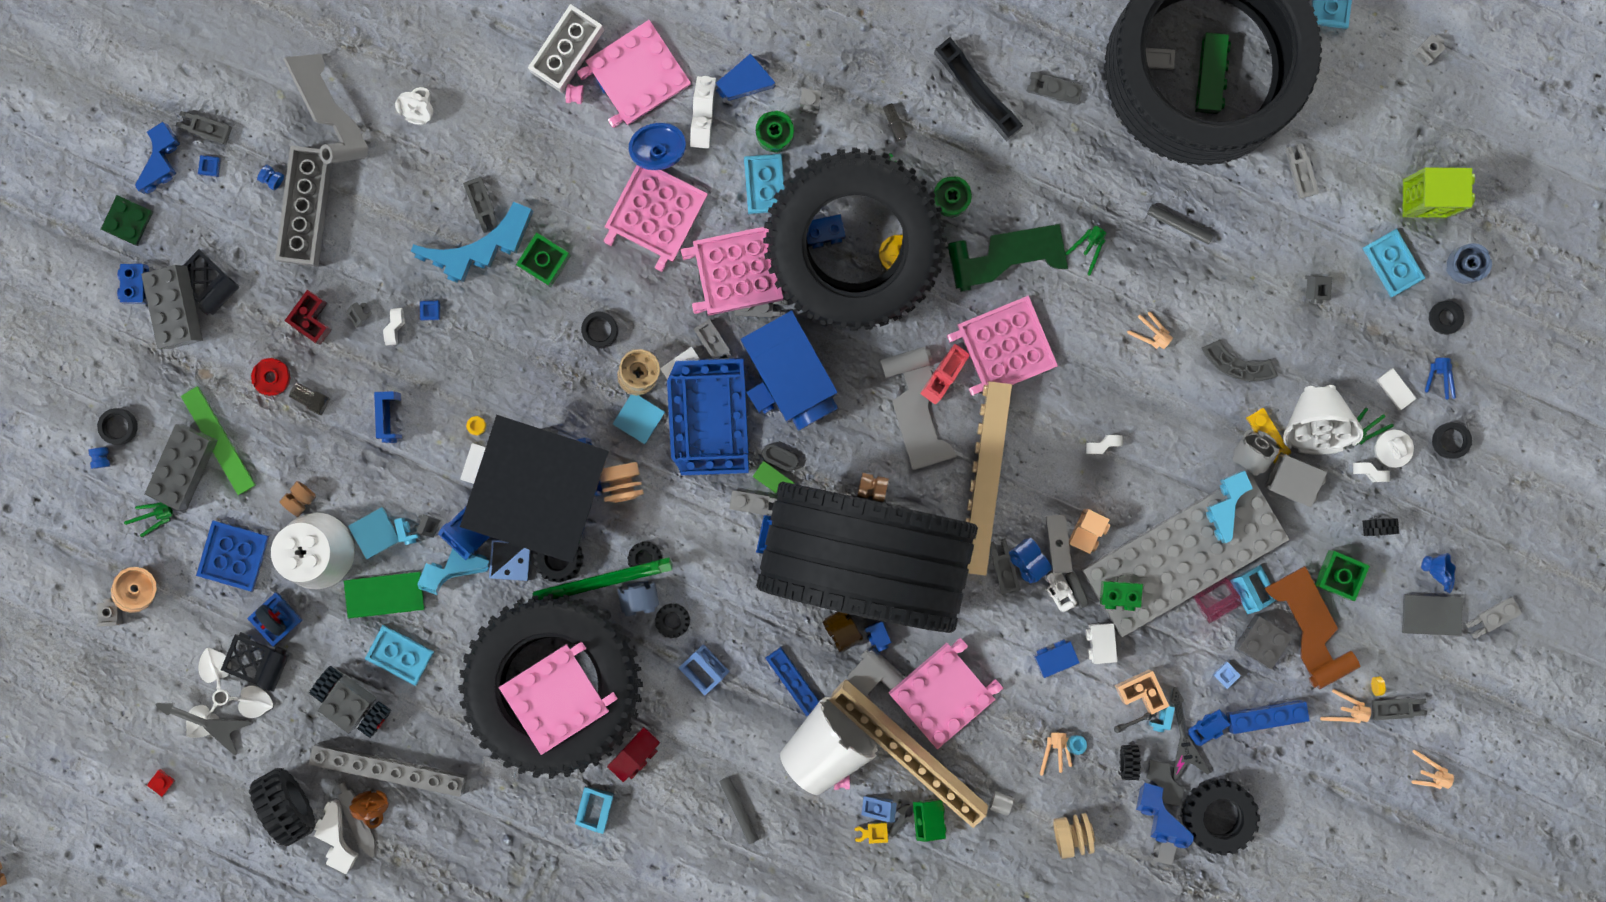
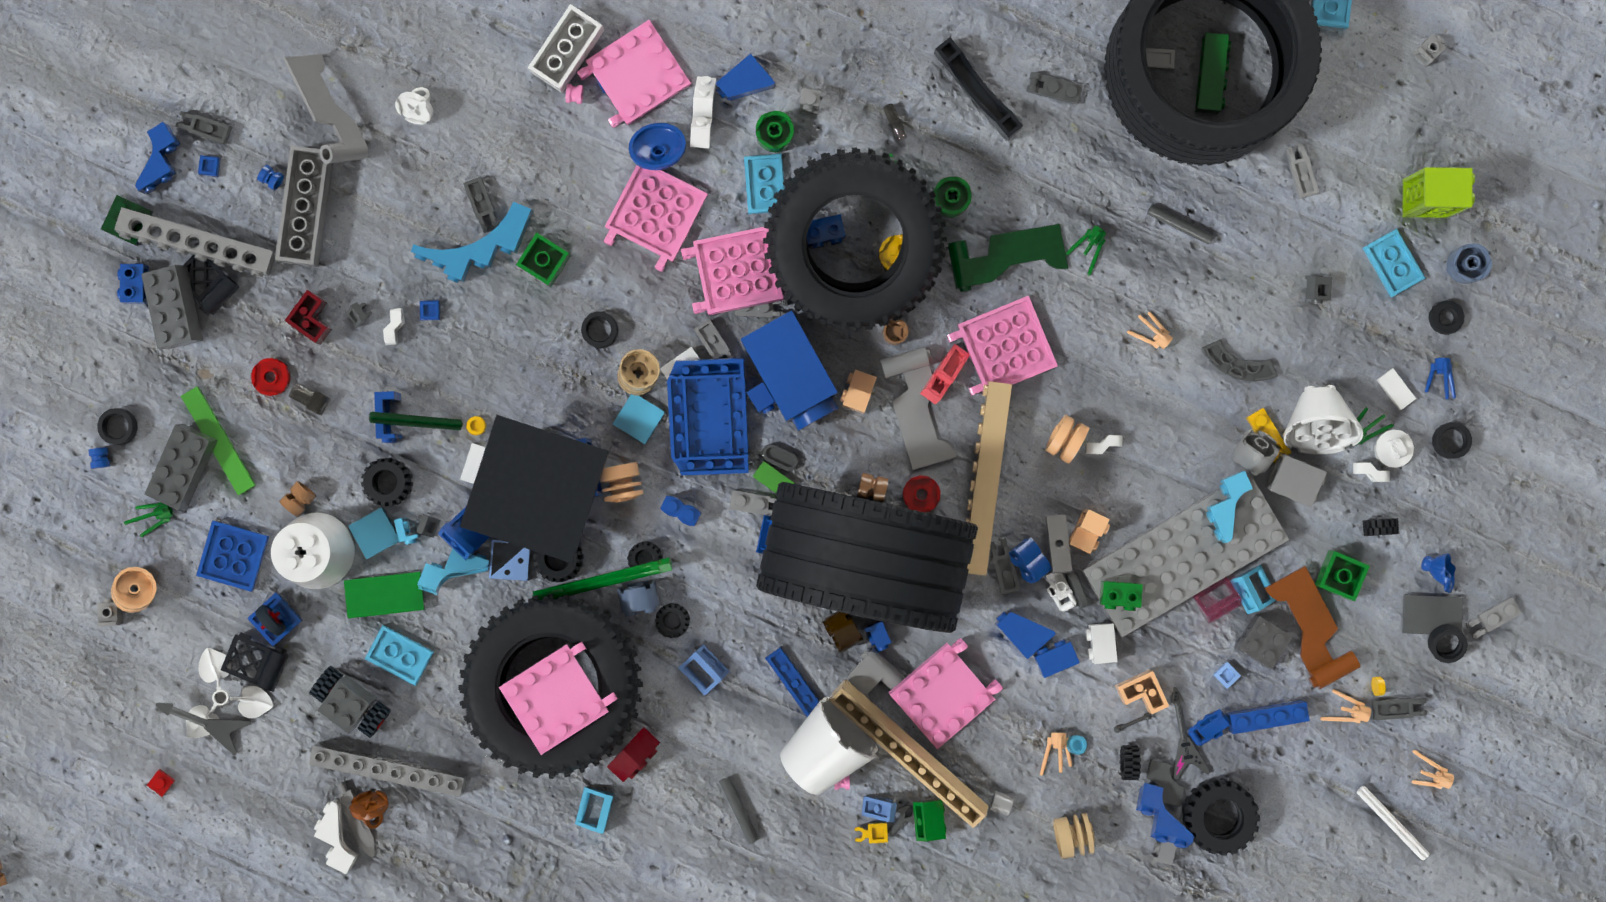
(128, 219): none -> light grey brick
(282, 807): black tyre -> none
(371, 486): none -> black tyre
(415, 421): none -> dark green axle
(676, 508): none -> blue brick
(858, 392): none -> light nougat brick
(895, 332): none -> medium nougat wheel
(921, 482): none -> red tile
(1023, 633): none -> blue slope
(1066, 438): none -> light nougat wheel
(1166, 717): medium azure bracket -> none
(1393, 823): none -> white axle
(1455, 654): none -> black tyre

